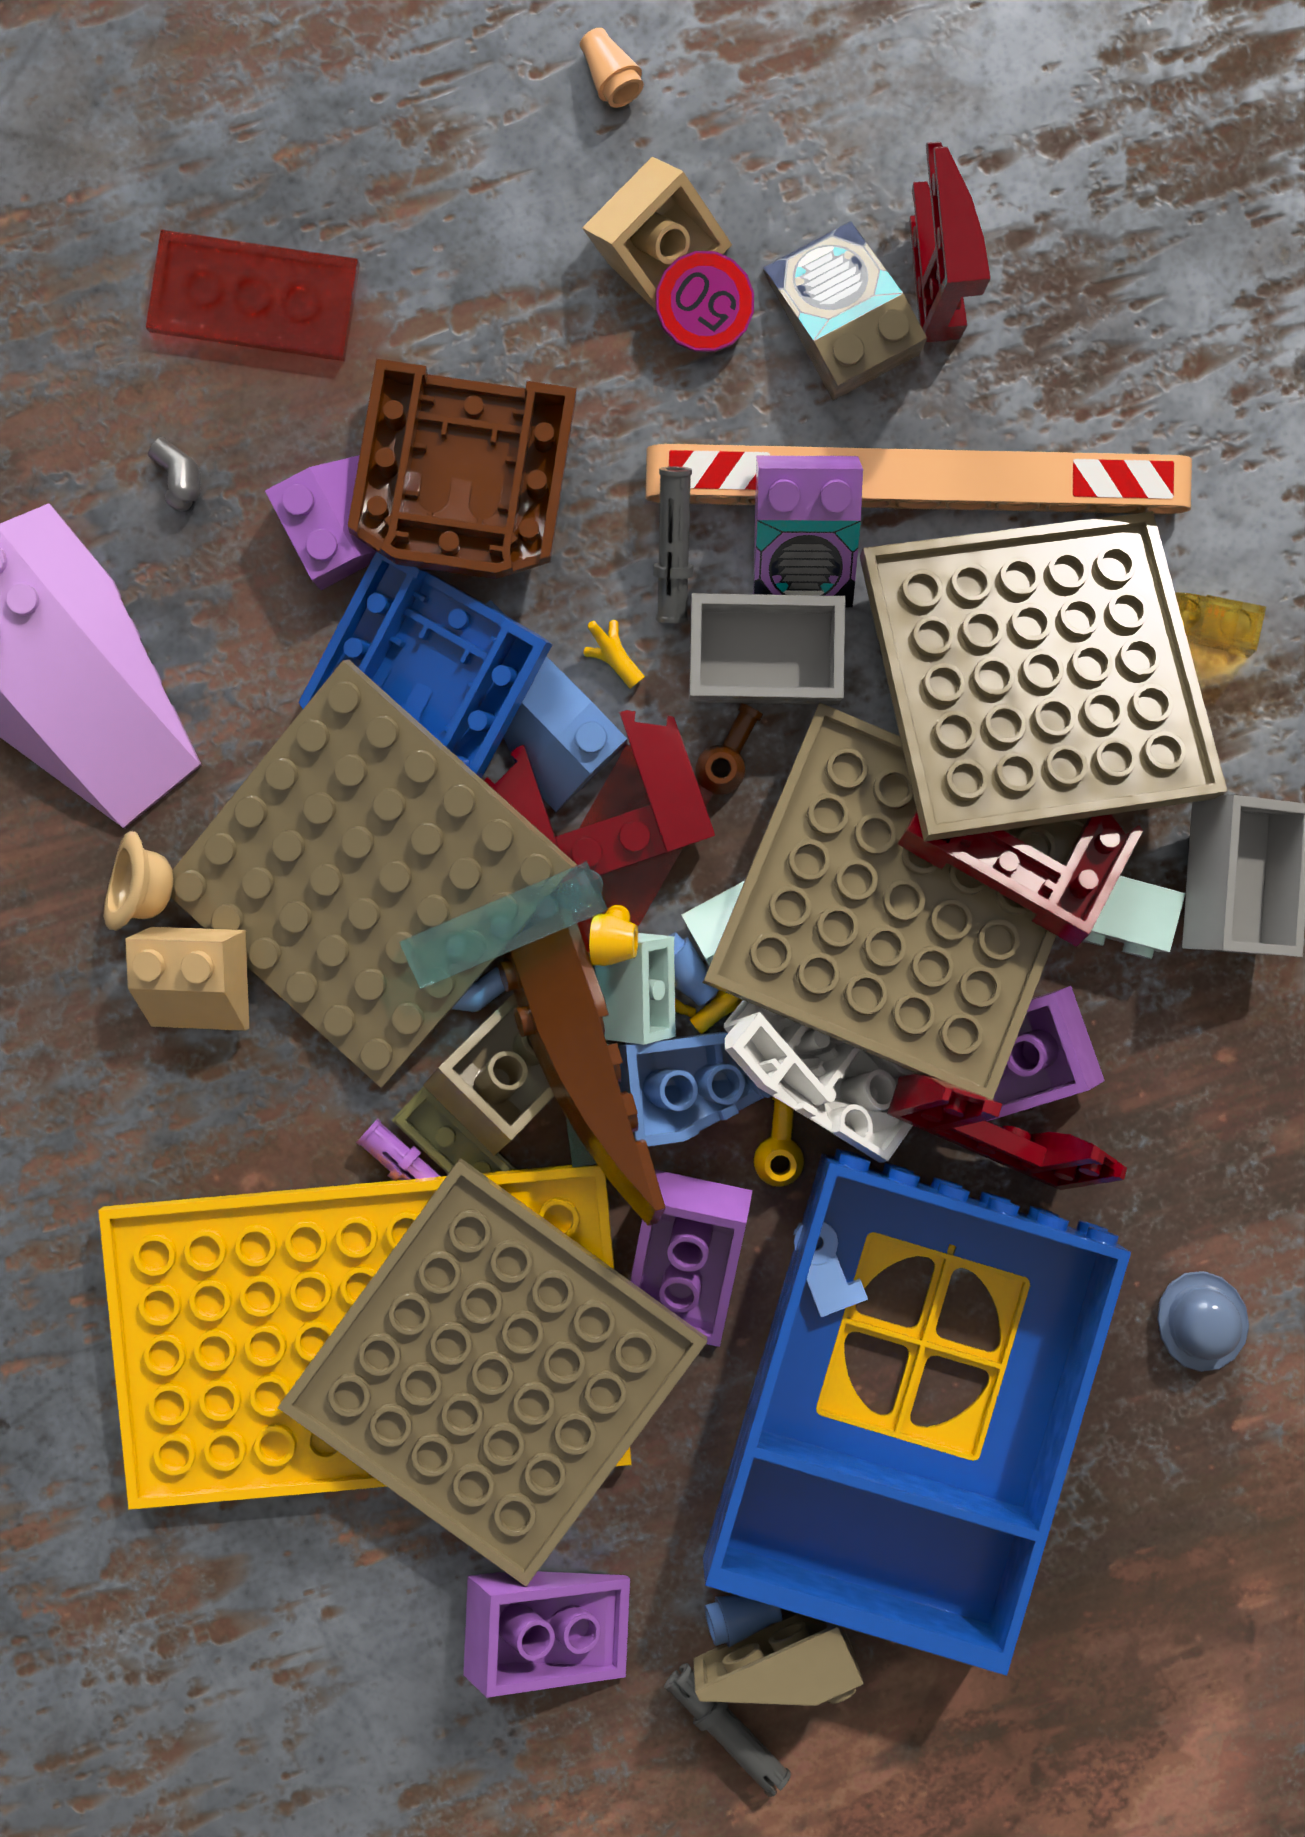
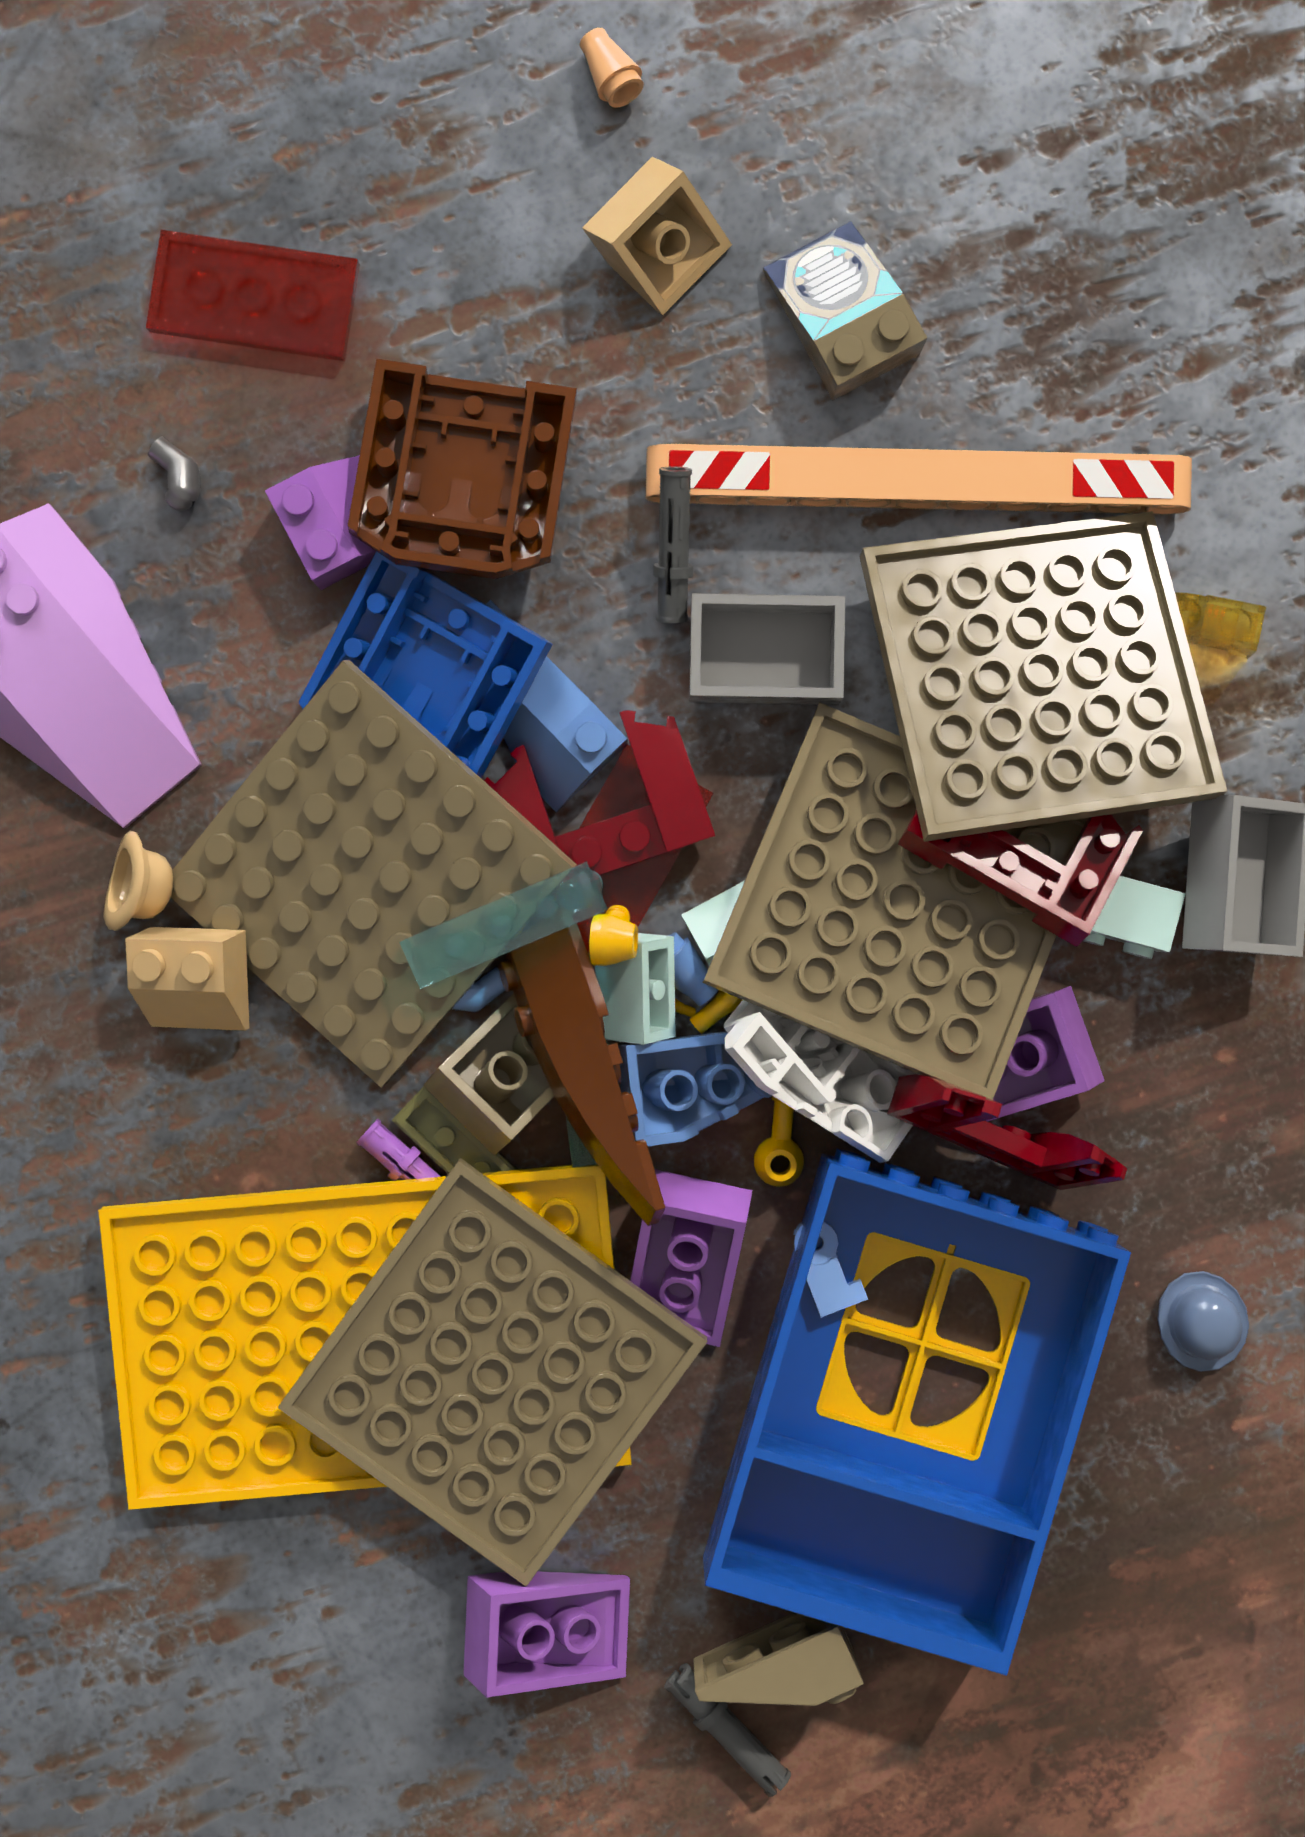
(613, 653): yellow bar -> none
(704, 301): piece -> none
(730, 752): reddish brown bar -> none
(737, 1618): medium blue cone -> none
(807, 525): slope -> none
(945, 247): dark red wedge -> none

